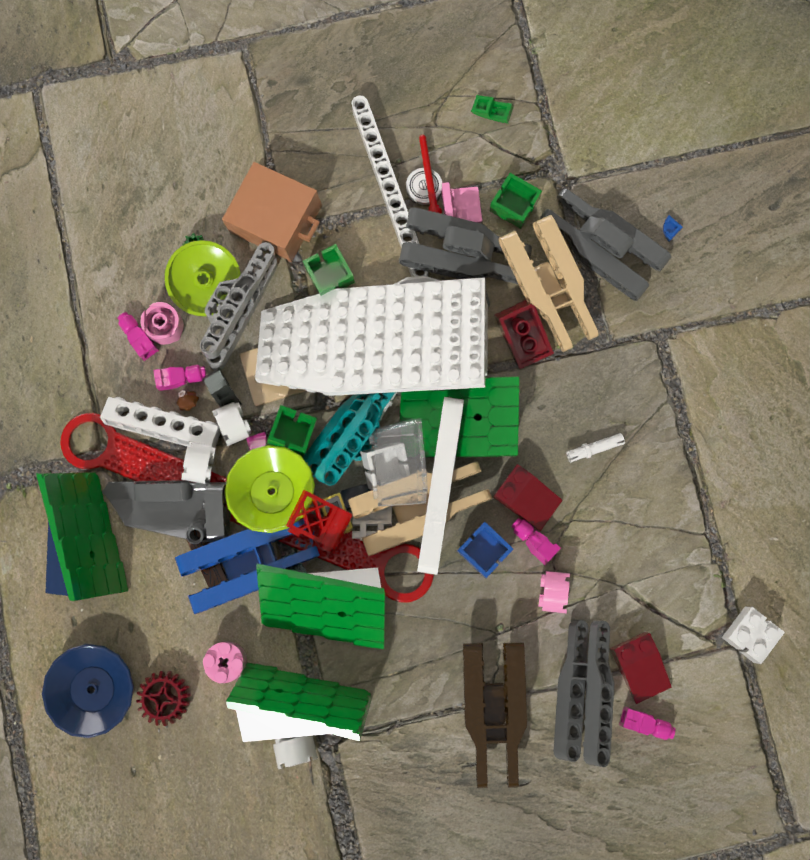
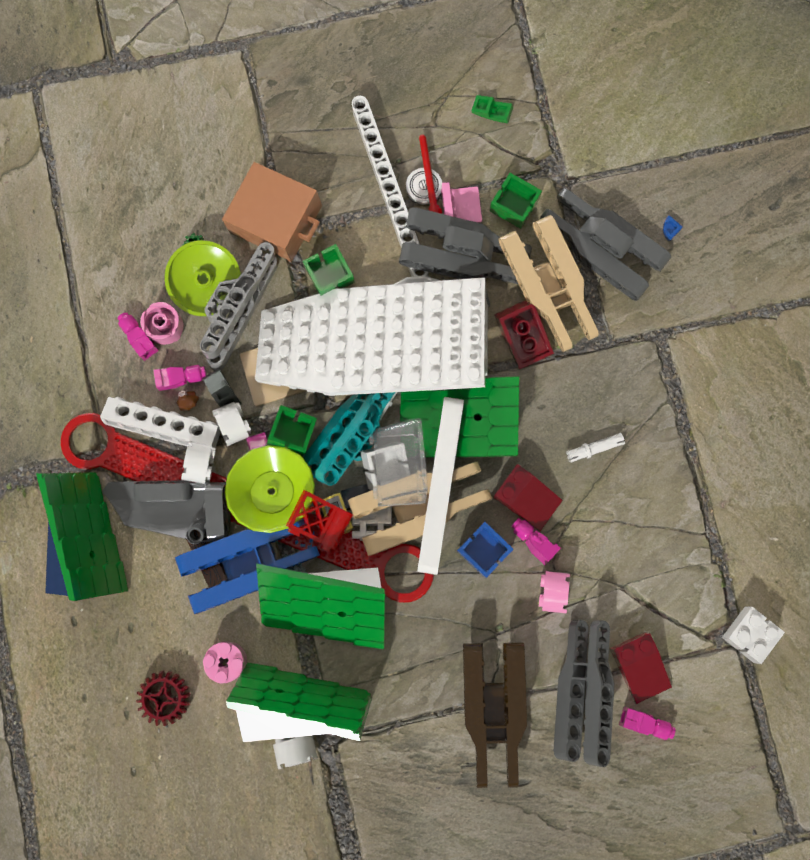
(68, 693): dark blue dish -> none

